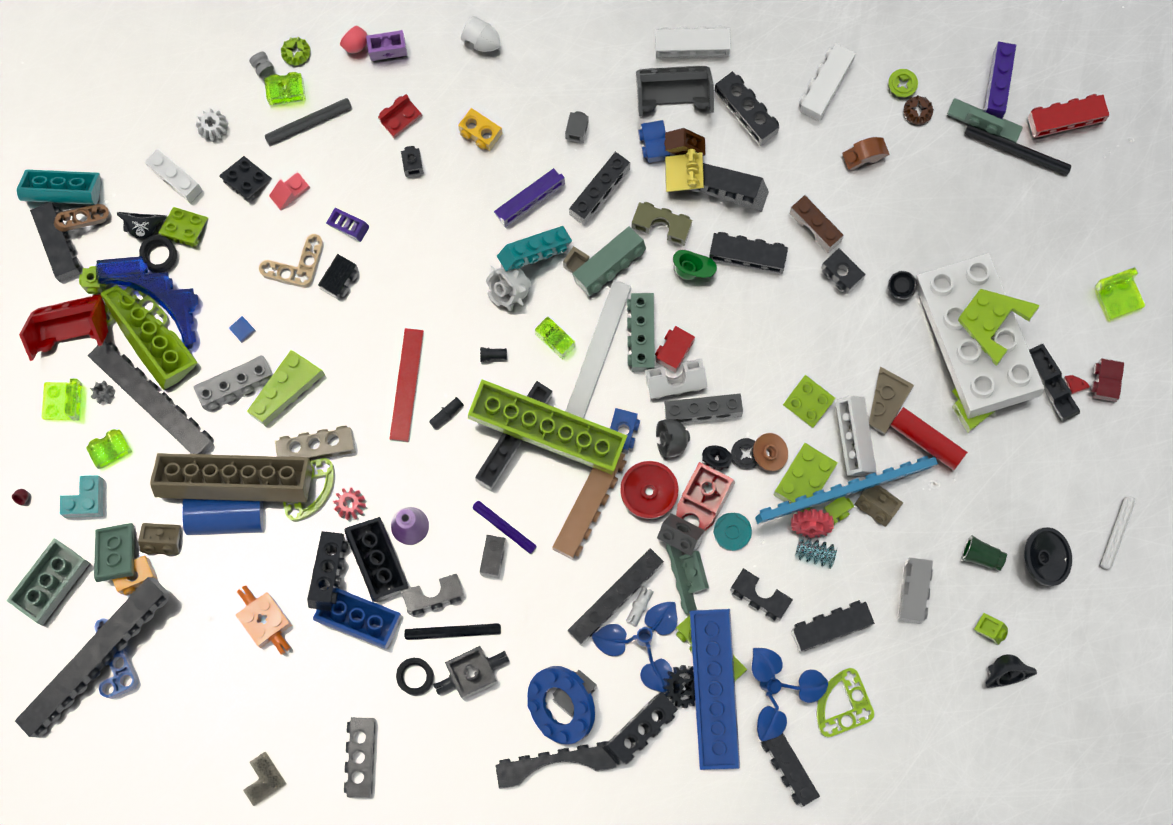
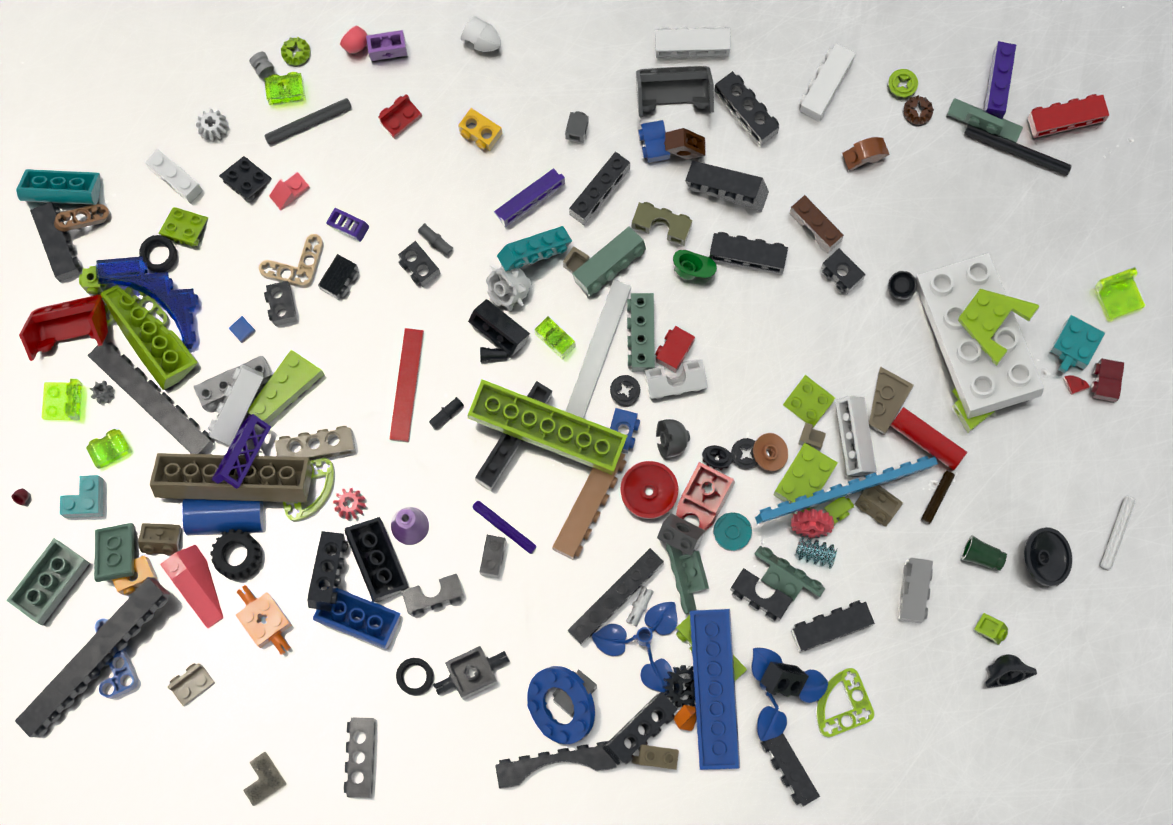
(140, 225): black hat -> none
(191, 683): none -> bracket
(192, 578): none -> coral wedge
(228, 540): none -> black tyre
(235, 405): none -> white brick
(235, 450): none -> dark purple fence
(284, 302): none -> black brick
(412, 167): black brick -> none
(422, 261): none -> black brick
(435, 239): none -> dark grey pin
(452, 631): black axle -> none
(499, 327): none -> black brick
(628, 382): none -> black gear
(657, 757): none -> dark tan bracket
(684, 171): light yellow hinge -> none
(686, 718): none -> orange slope
(704, 408): dark grey brick -> none
(784, 679): none -> black brick
(785, 577): none -> sand green bracket
(812, 437): none -> dark tan panel
(937, 497): none -> dark brown axle
(1053, 383): black slope -> none
(1076, 343): none -> teal hinge

